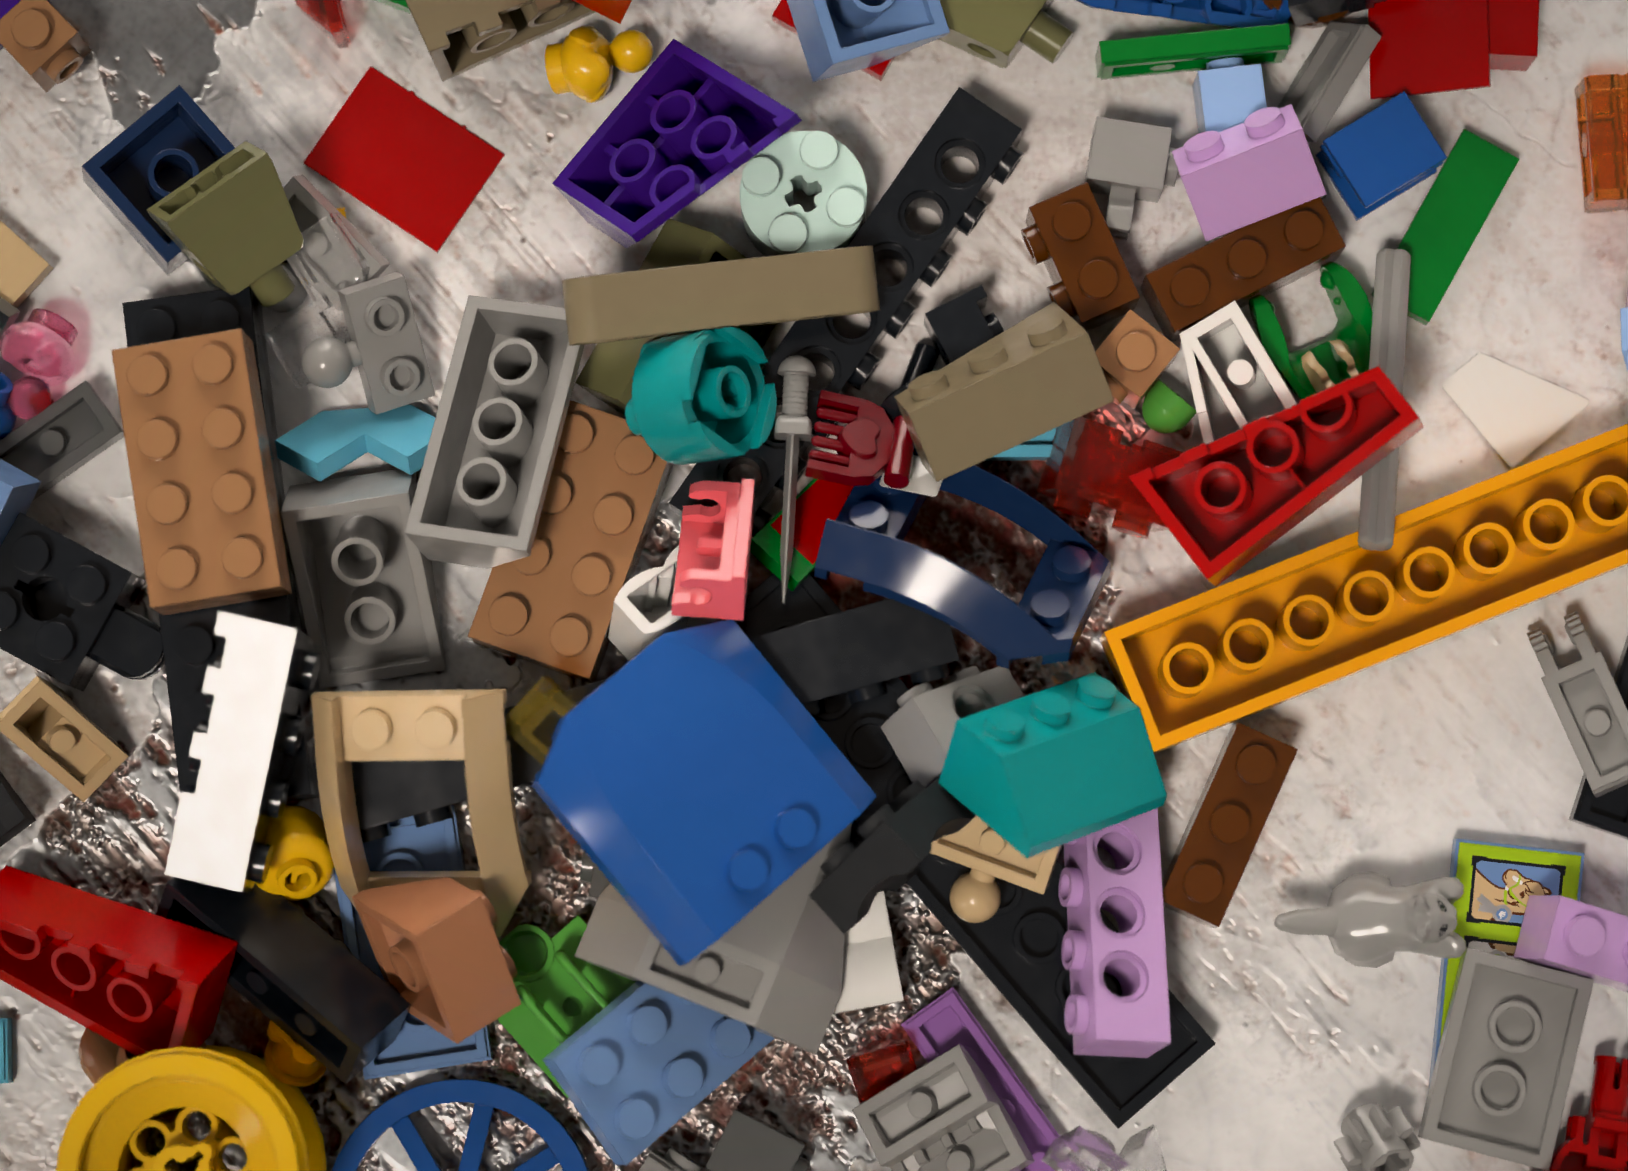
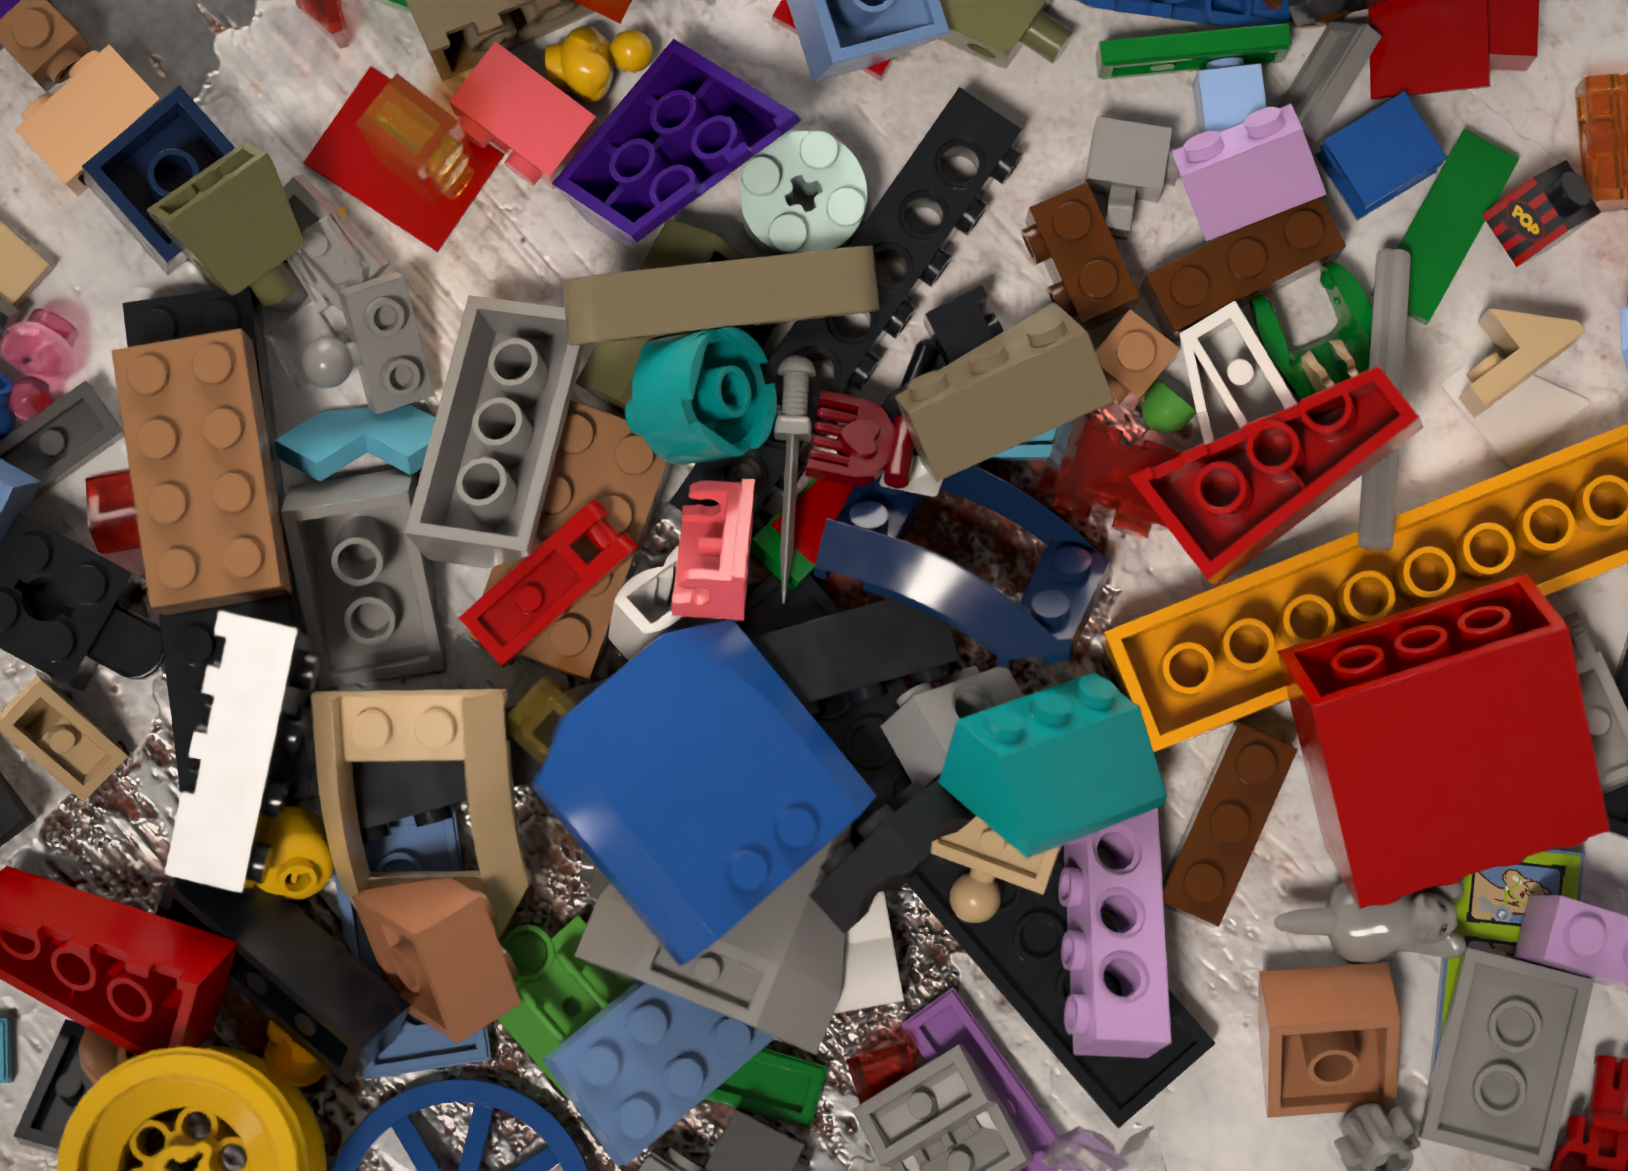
(56, 1093): none -> black hinge
(85, 114): none -> light nougat brick
(112, 512): none -> clear red slope
(417, 141): none -> brick
(521, 116): none -> coral brick
(547, 584): none -> red plate
(775, 1087): none -> green tile
(1328, 1038): none -> nougat slope
(1445, 740): none -> red brick
(1527, 345): none -> tan slope
(1541, 213): none -> black brick

